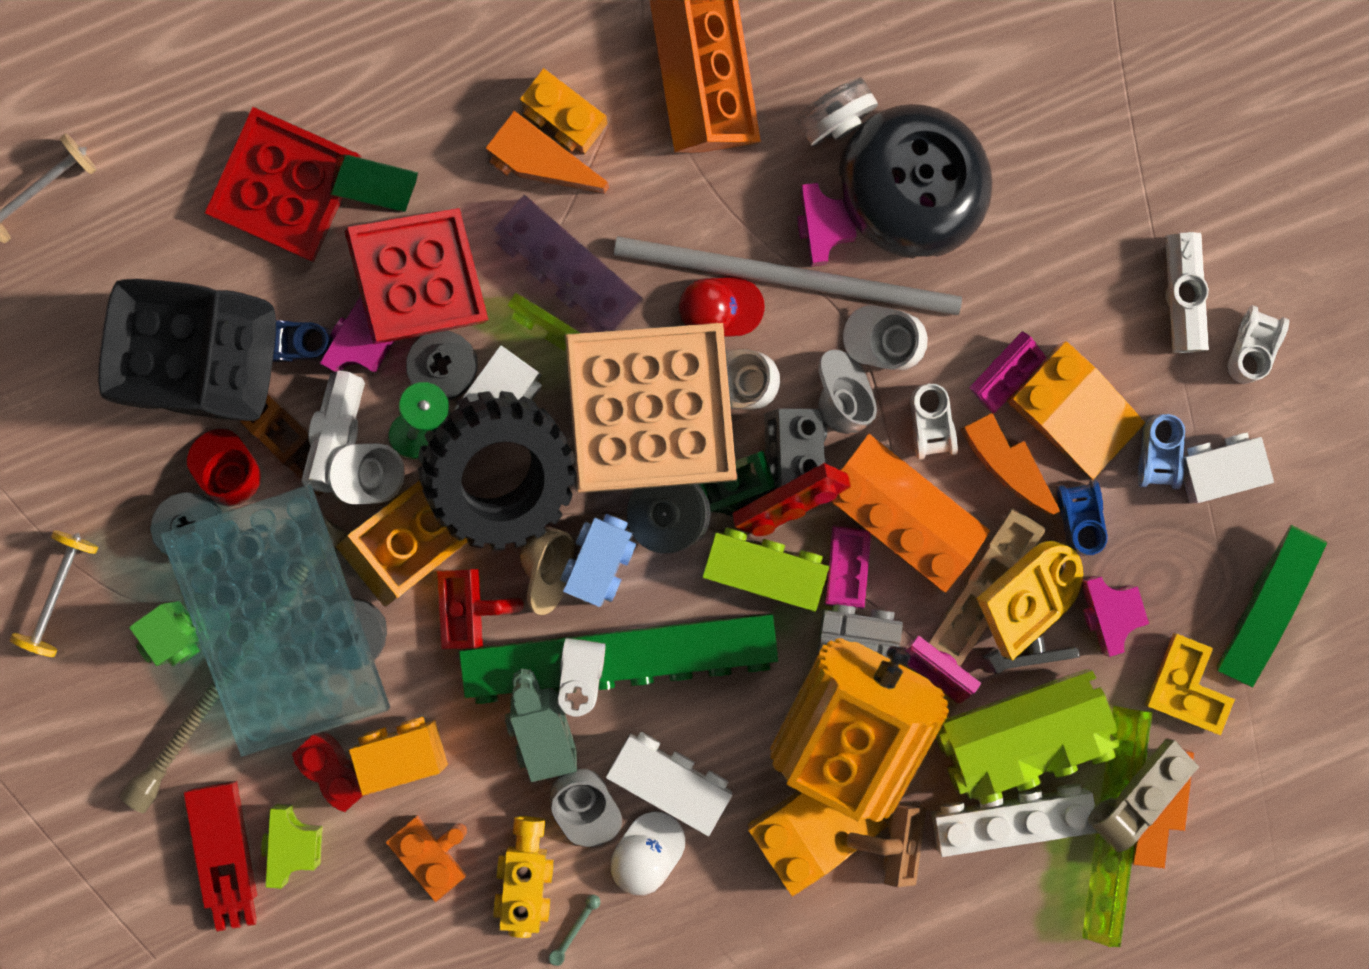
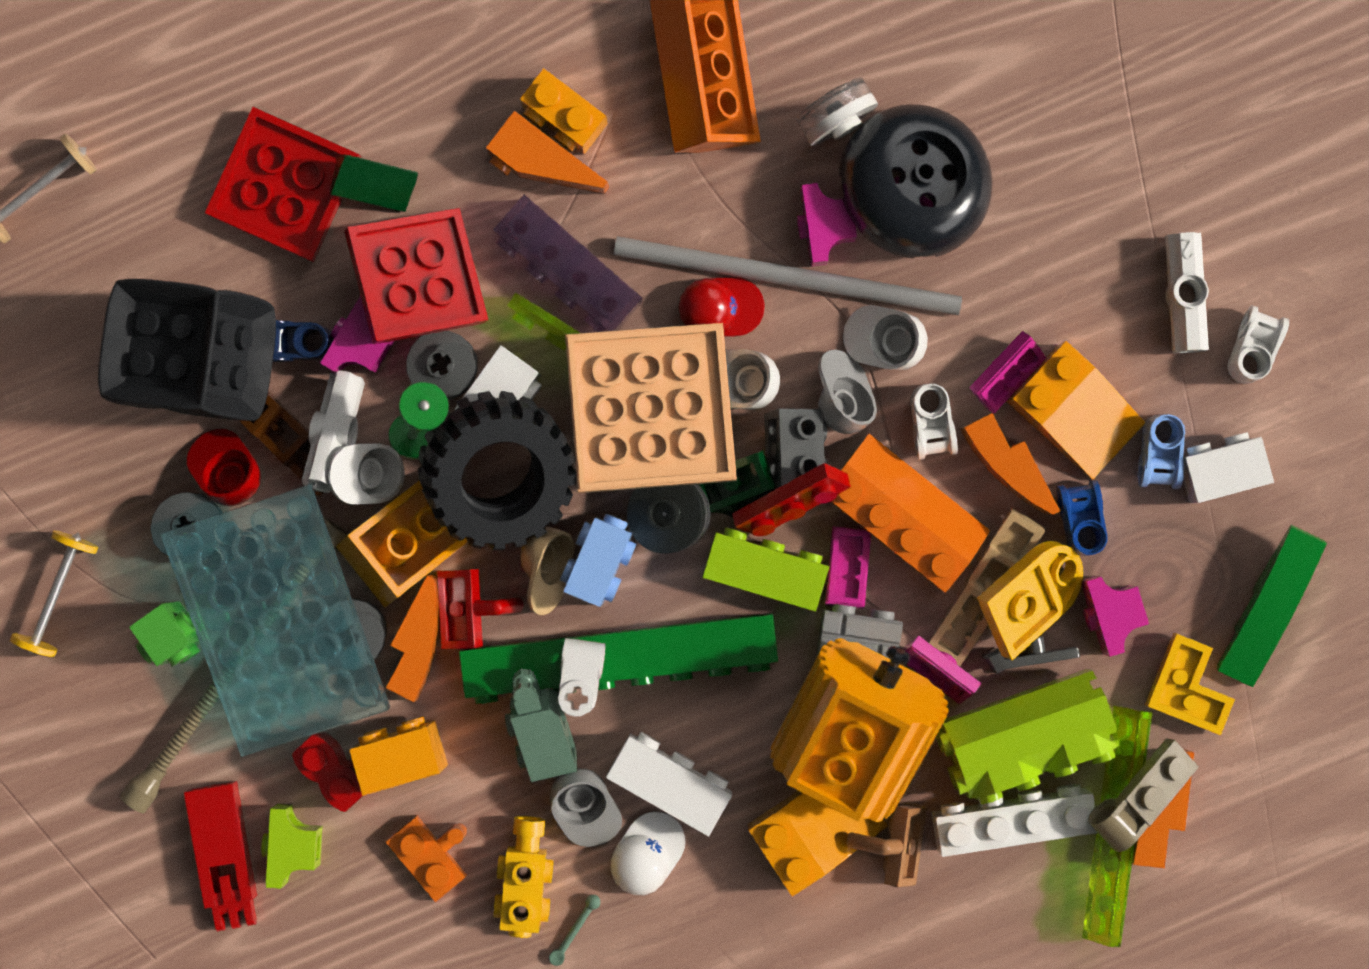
(417, 641): none -> orange slope

